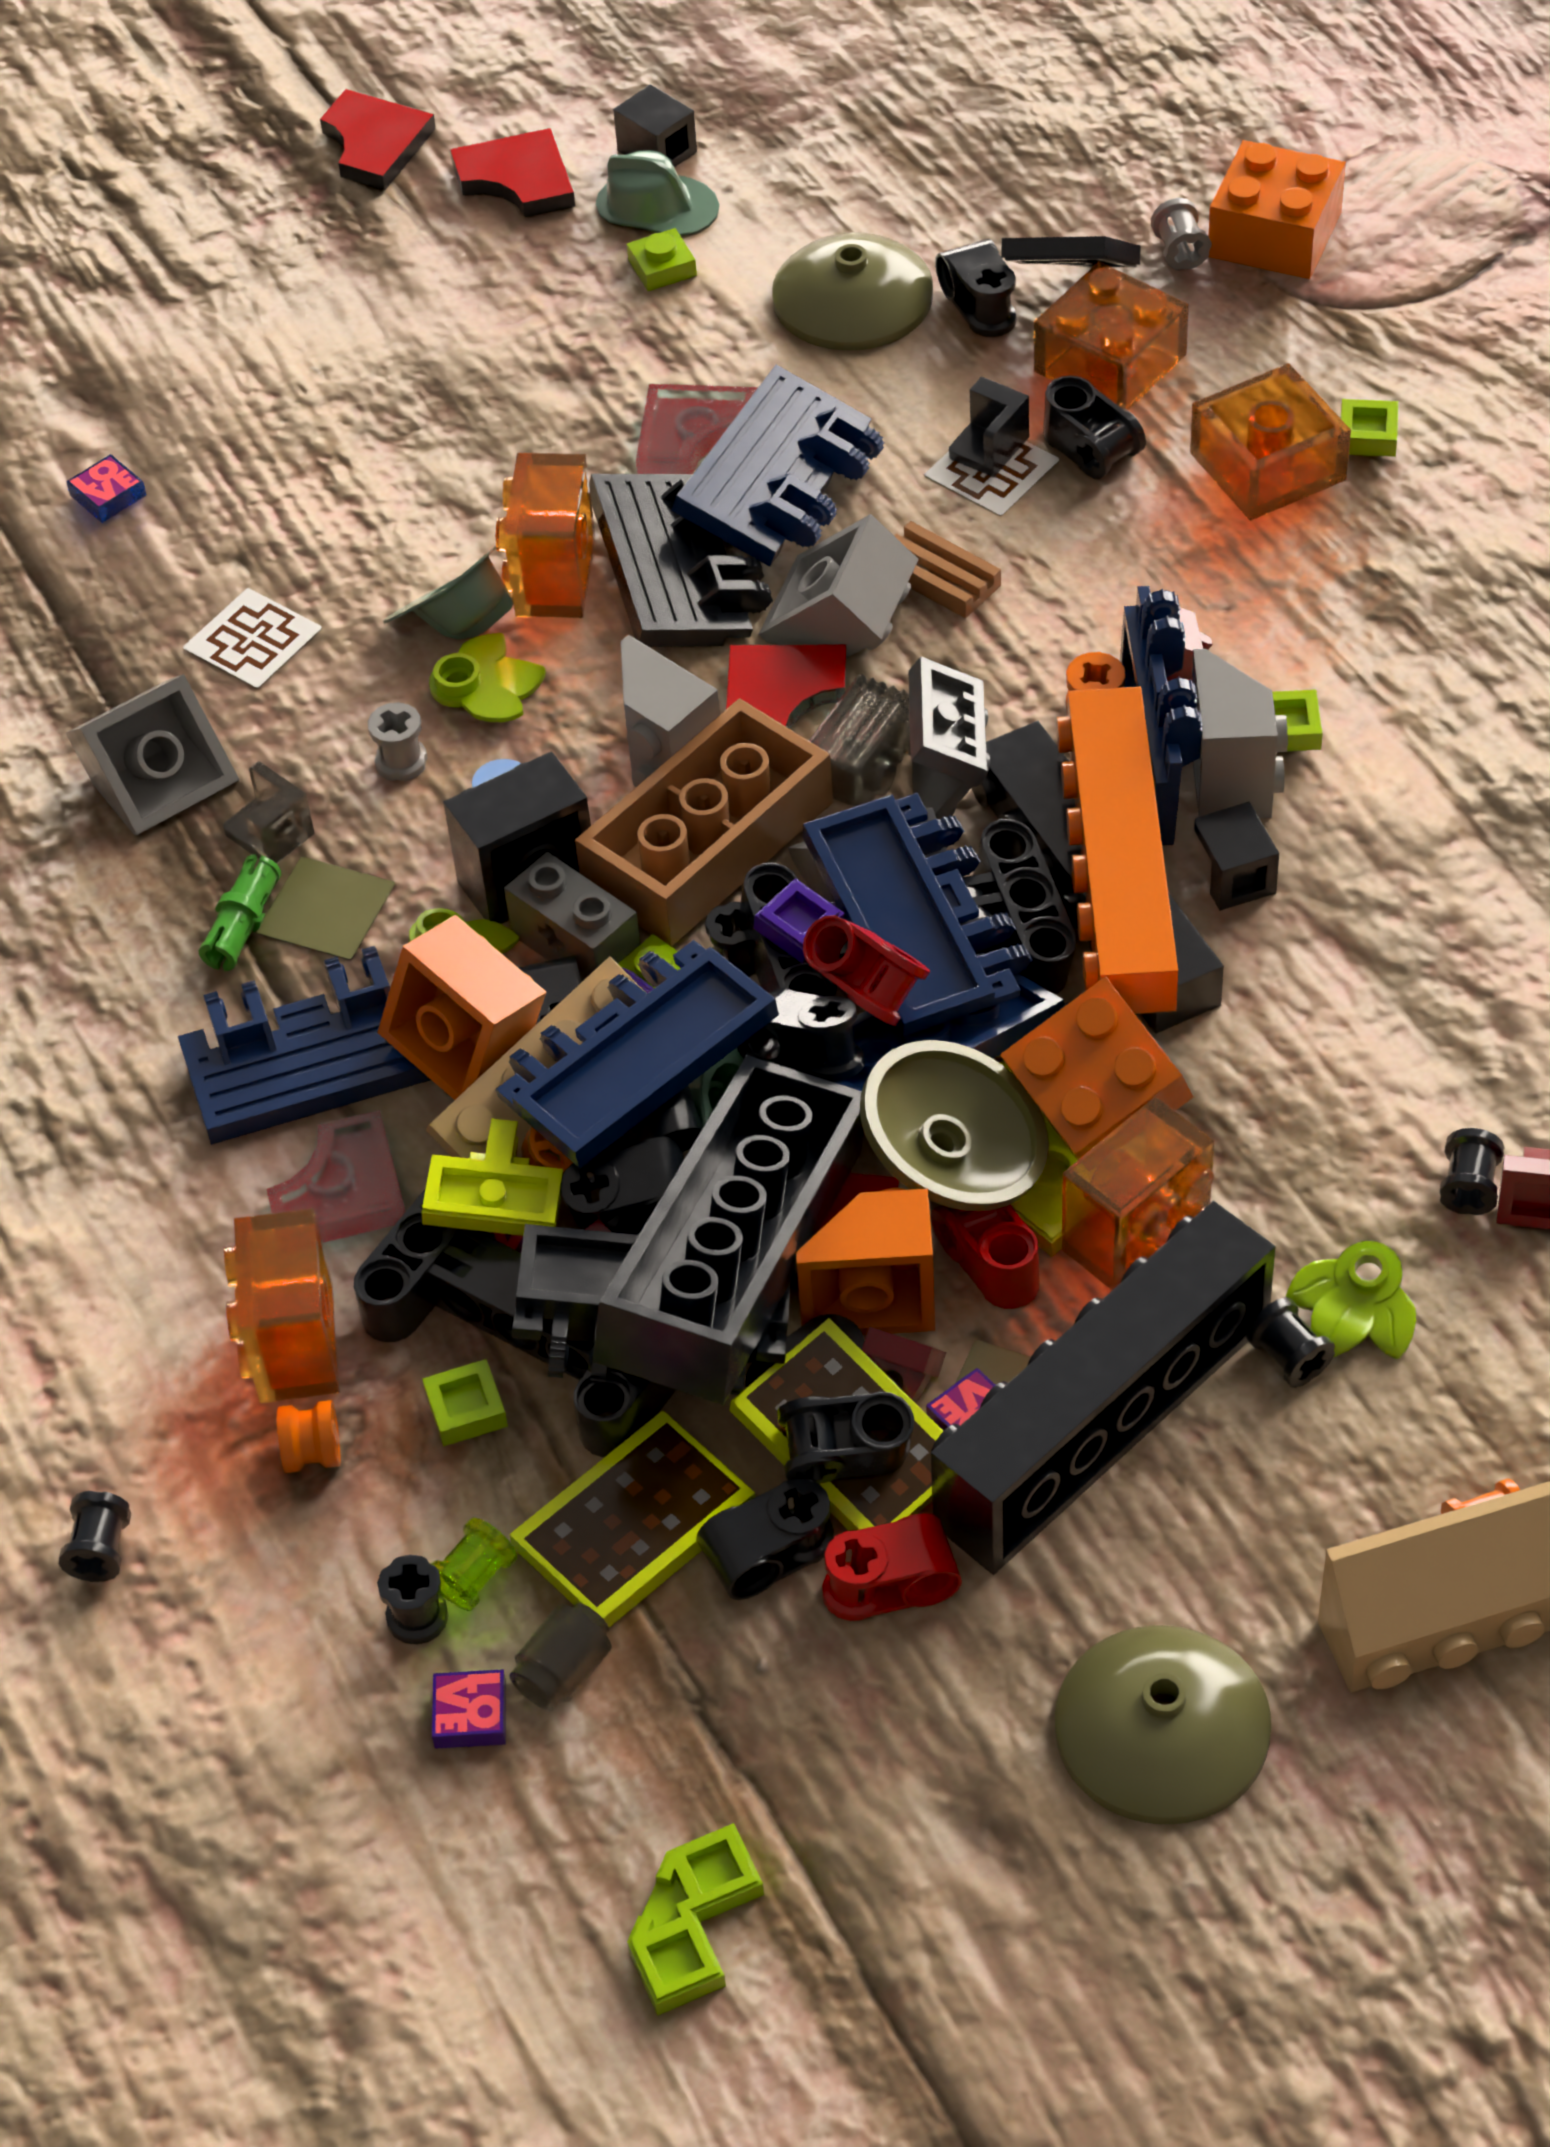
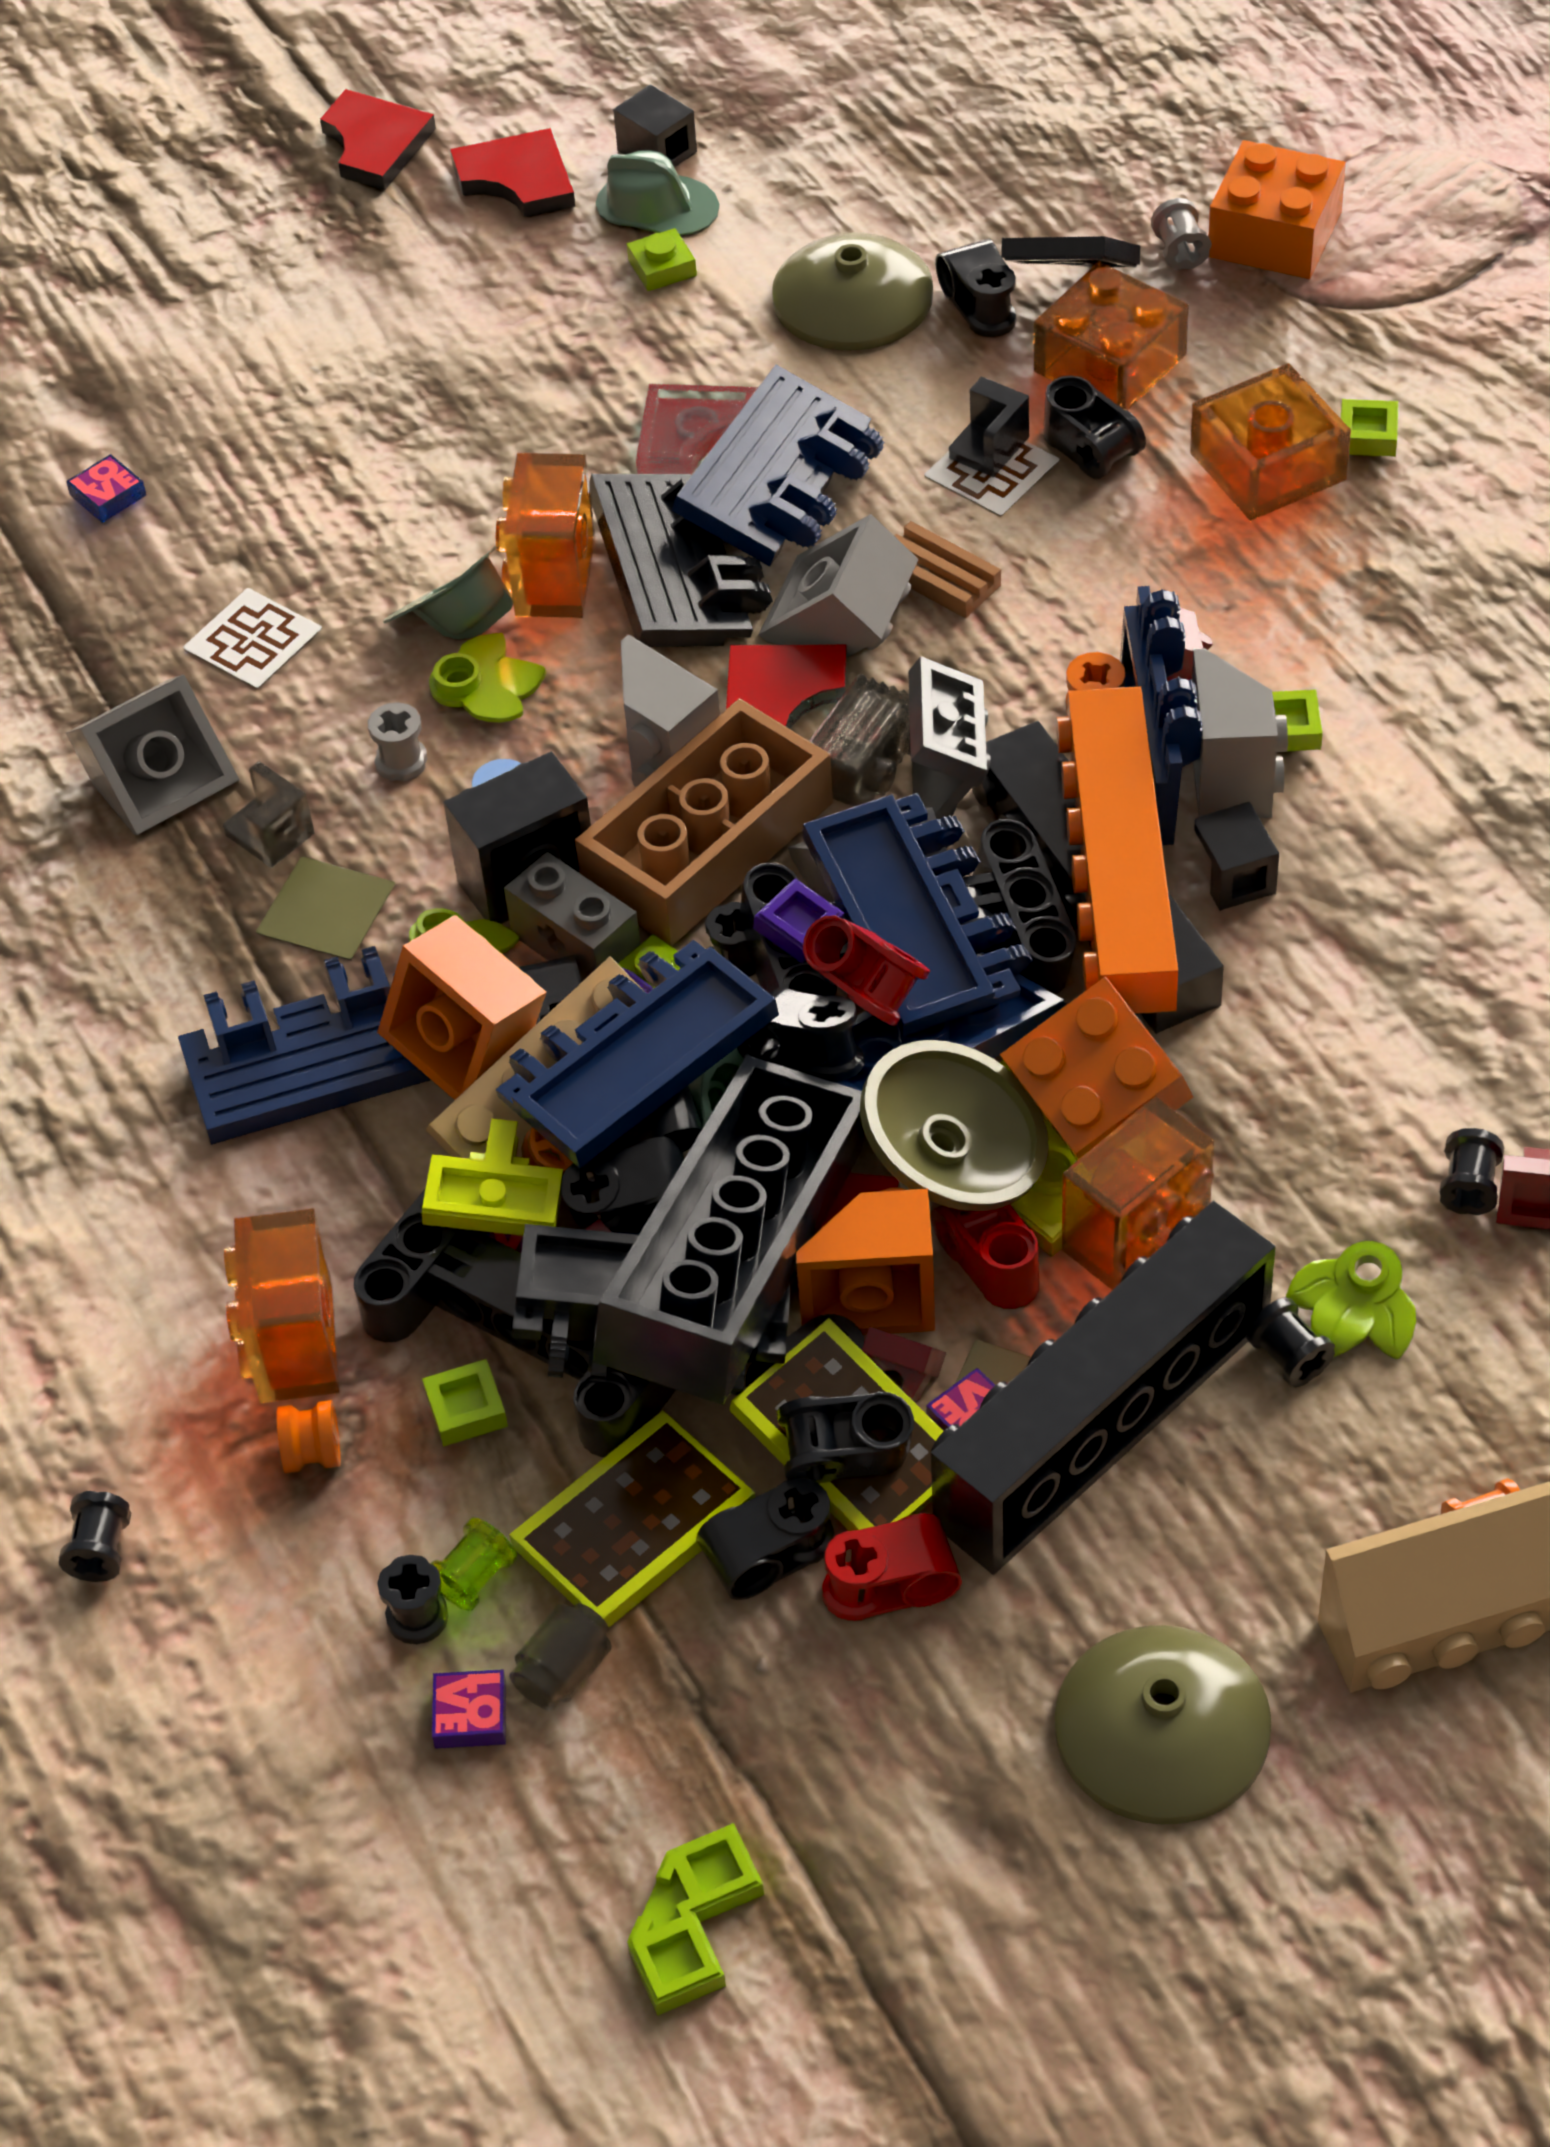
(239, 912): bright green pin -> none
(346, 1180): clear light blue tile -> none

